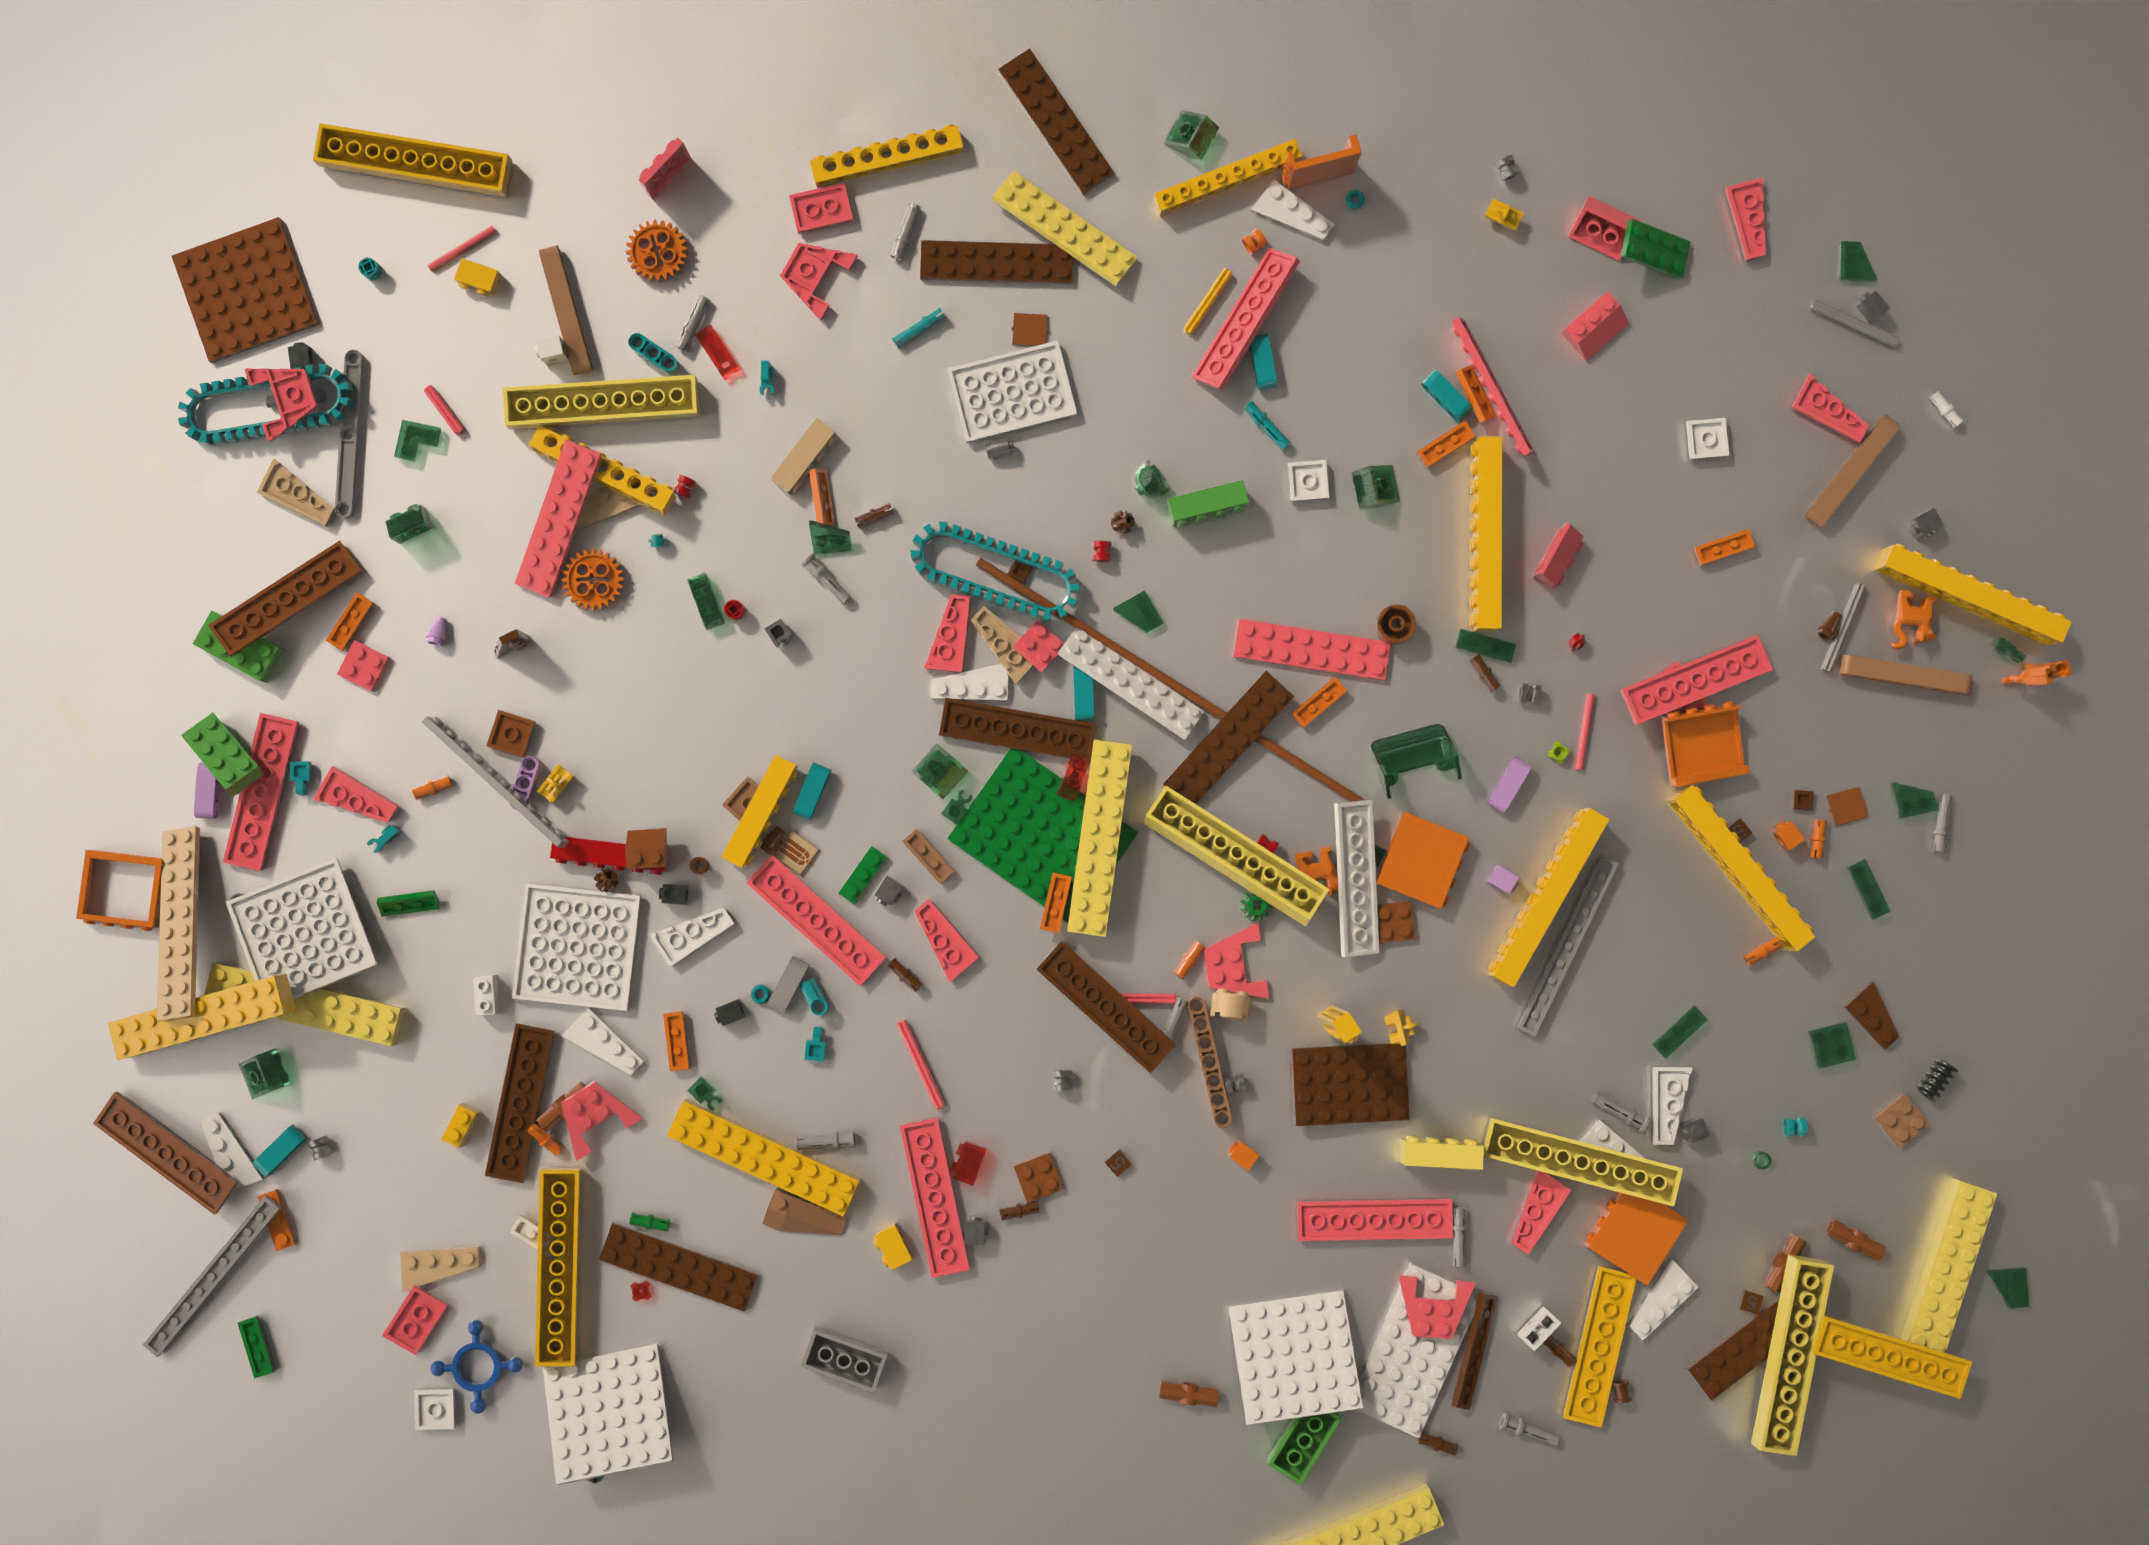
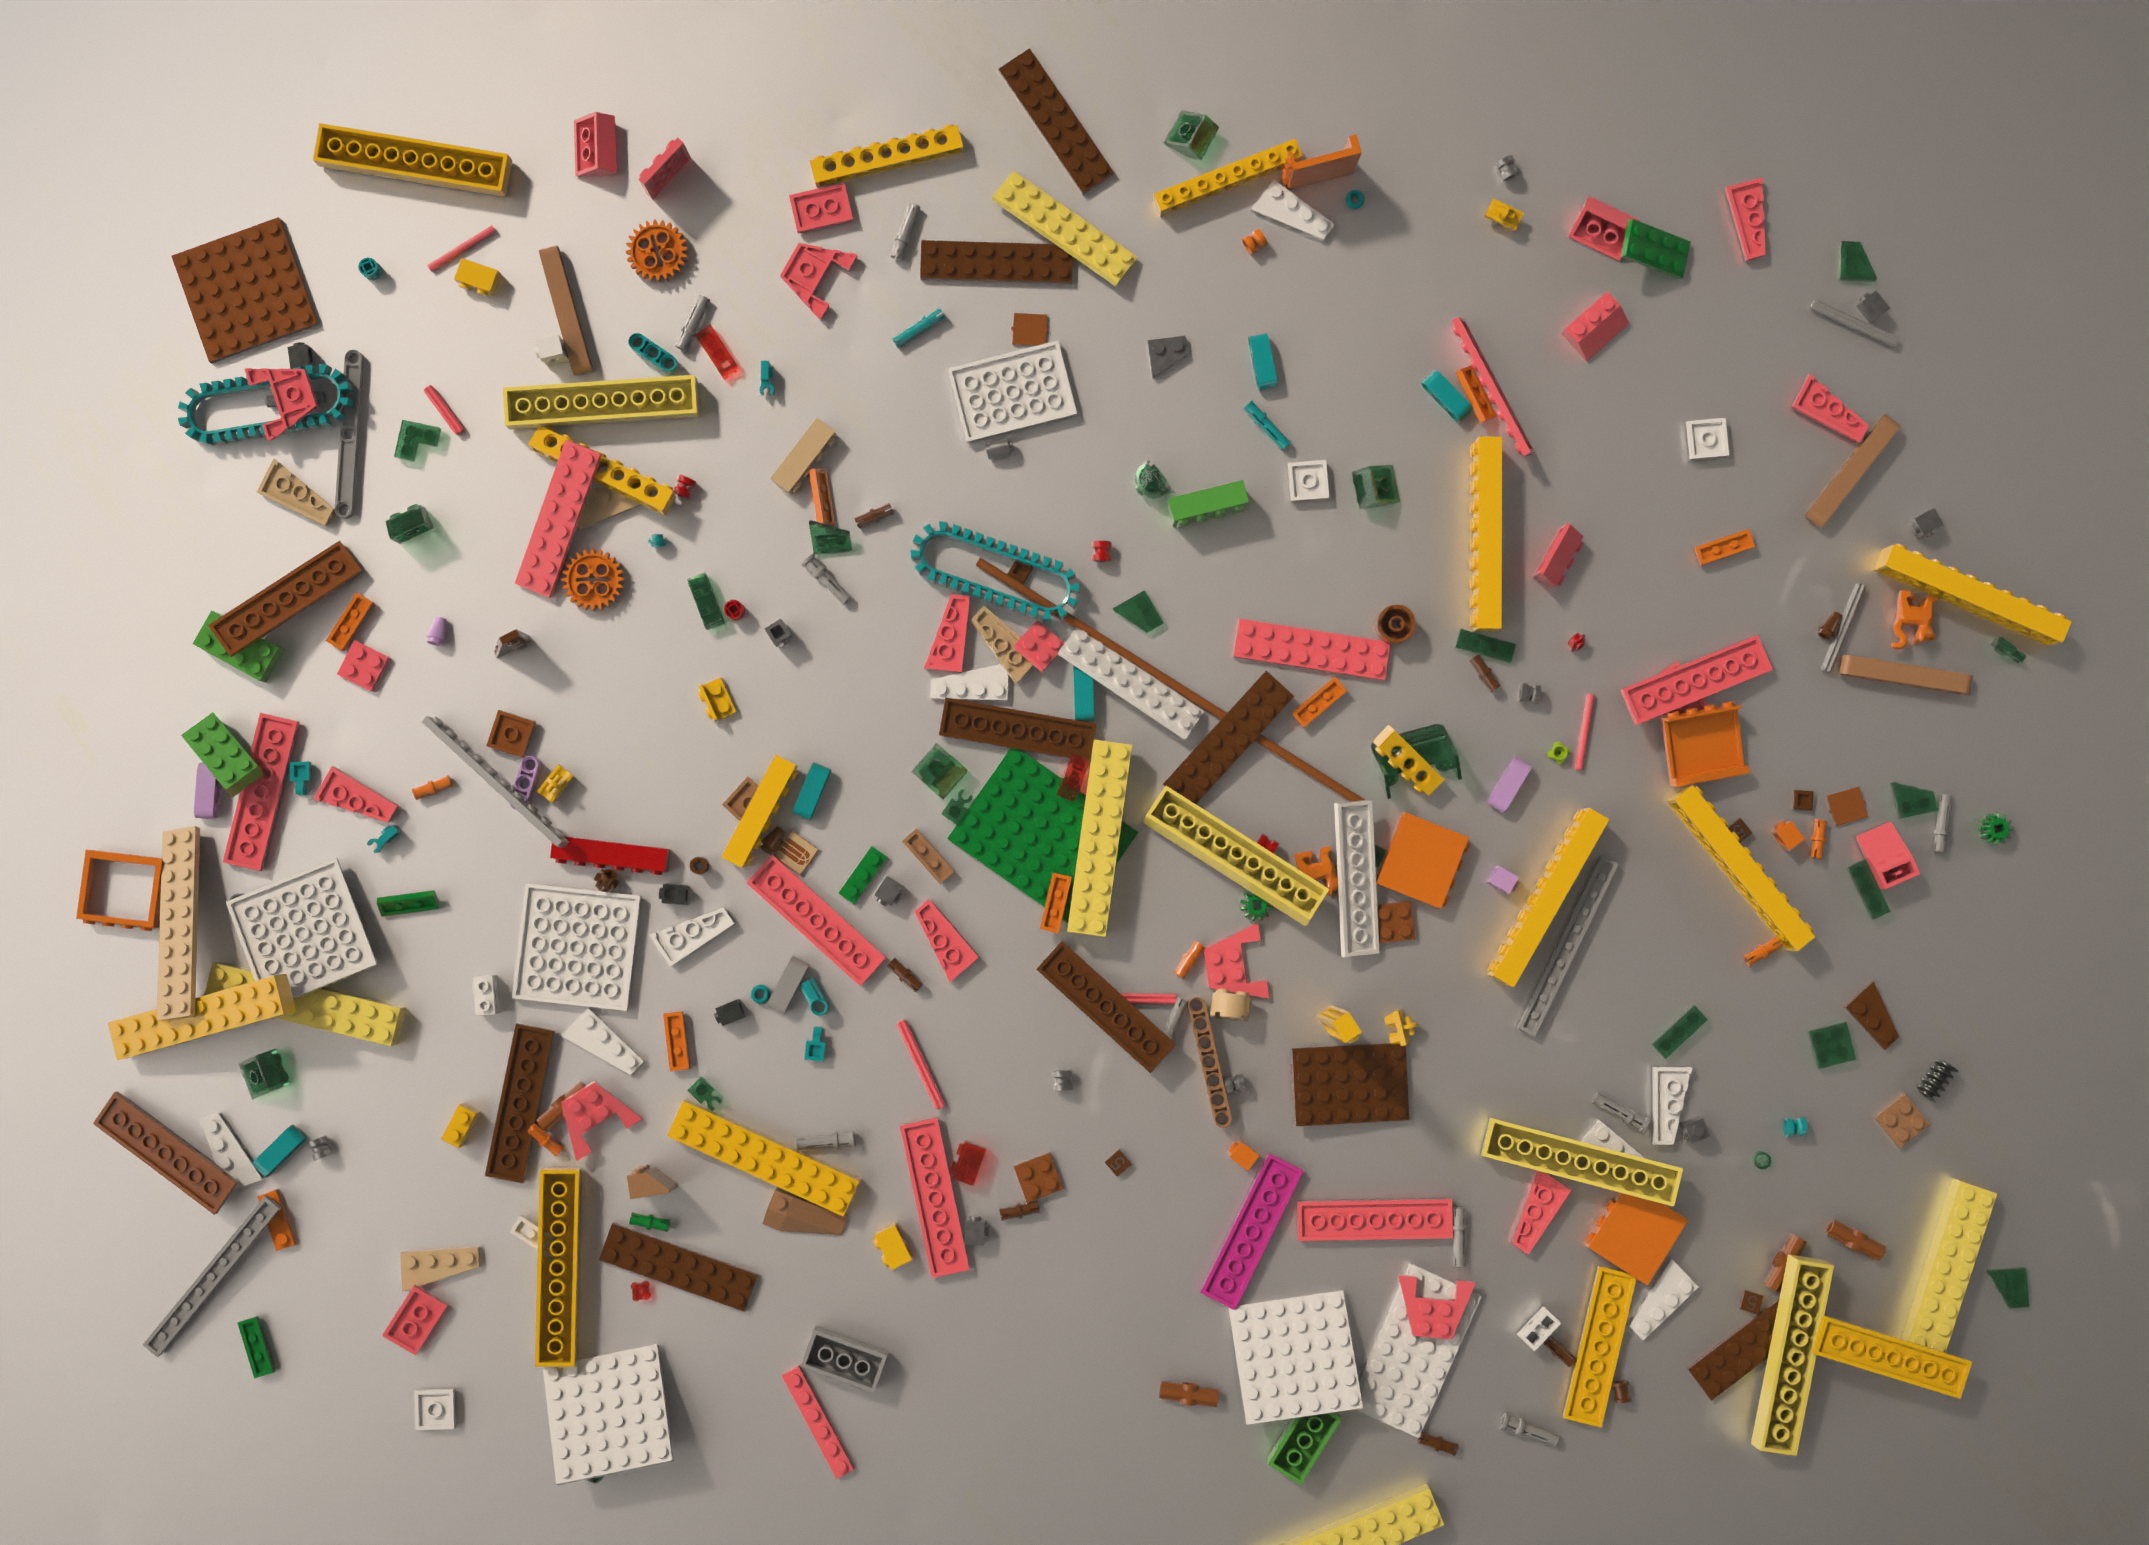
(438, 1368): blue piece -> none
(595, 145): none -> coral slope
(646, 848): dark orange slope -> none
(649, 1182): none -> medium nougat slope
(717, 700): none -> yellow bracket
(817, 1422): none -> coral plate
(1122, 522): reddish brown gear -> none
(1165, 353): none -> flat silver wing
(1208, 300): yellow axle -> none
(1245, 319): coral plate -> none
(1251, 1231): none -> dark pink plate
(1387, 741): none -> yellow brick
(1442, 1153): light yellow brick -> none
(1446, 444): orange plate -> none
(1474, 1350): reddish brown plate -> none
(1887, 855): none -> coral slope
(1946, 409): white pin -> none
(2002, 826): none -> green gear
(2041, 674): orange animal -> none

